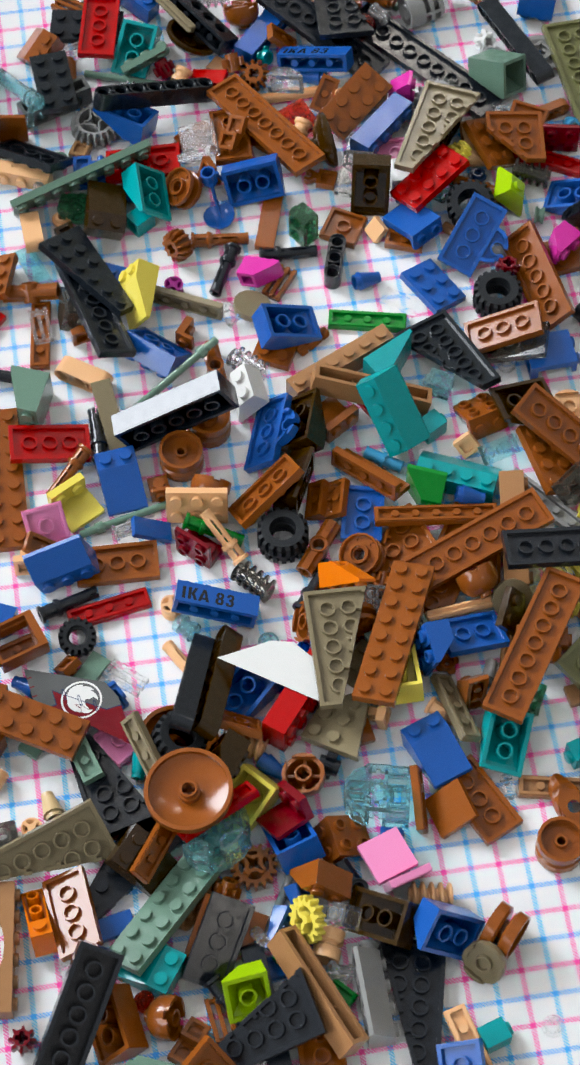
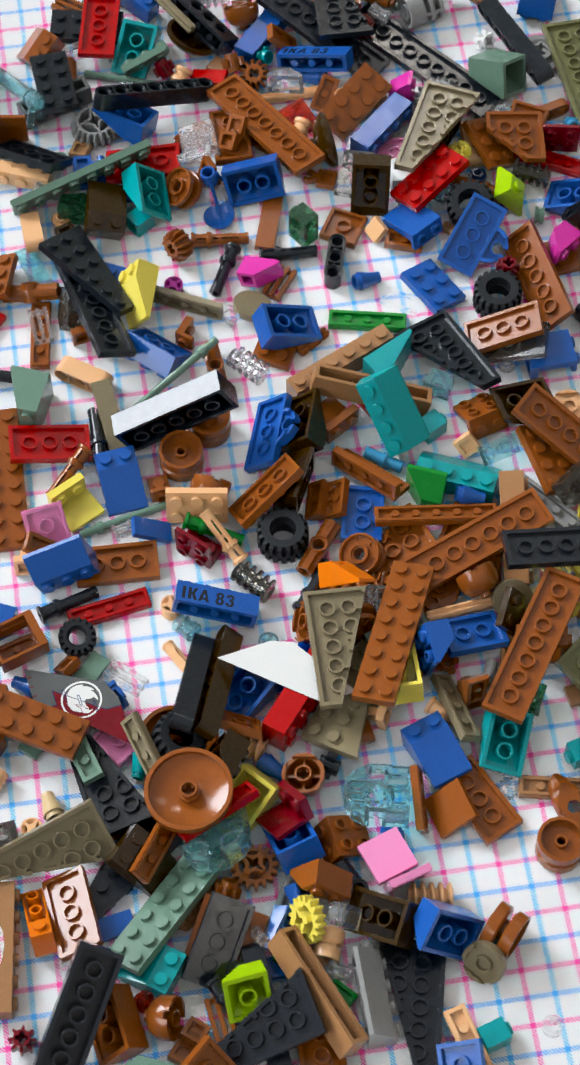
(249, 390): white slope -> none

